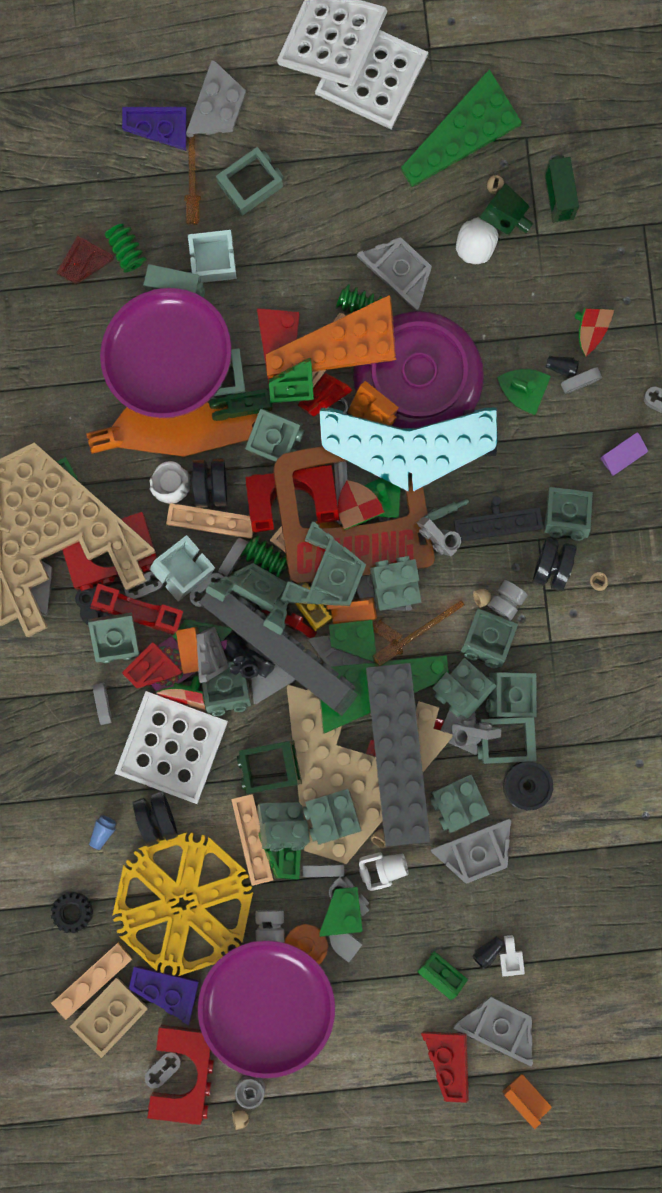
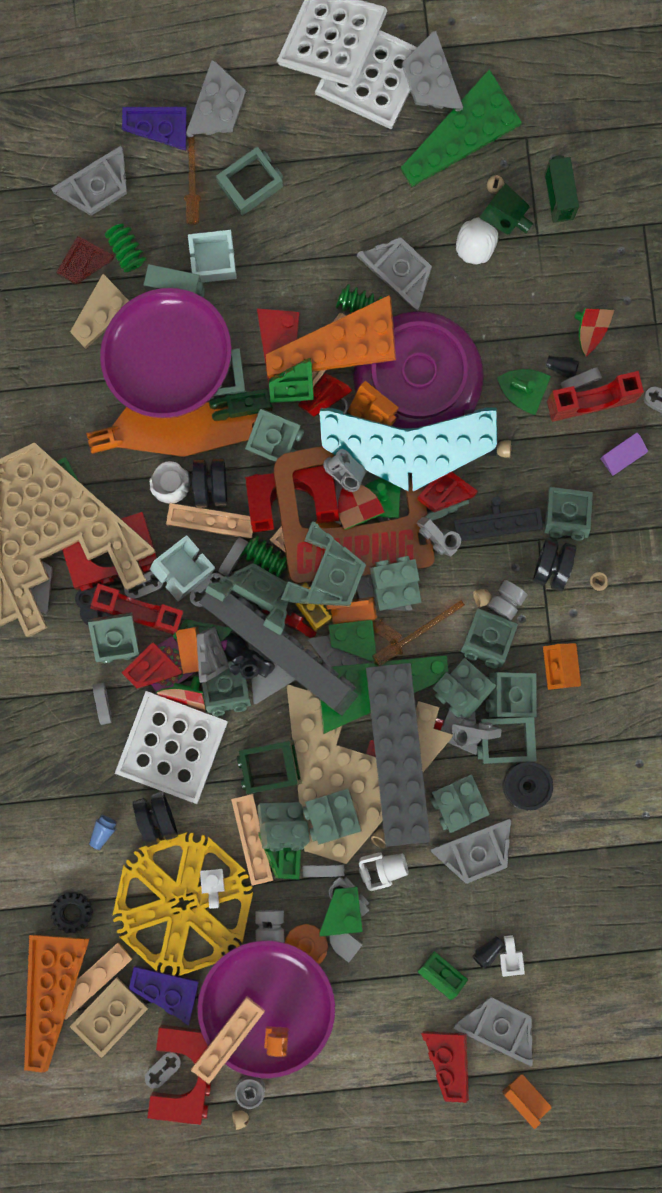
(51, 981): none -> orange wing
(95, 184): none -> light grey wing
(98, 312): none -> tan wing
(212, 883): none -> white plate
(227, 1040): none -> light nougat plate
(276, 1041): none -> orange leg
(346, 470): none -> light grey piece
(430, 76): none -> light grey wing
(446, 492): none -> red wing
(504, 448): none -> tan hinge
(561, 666): none -> orange panel
(568, 403): none -> red arch

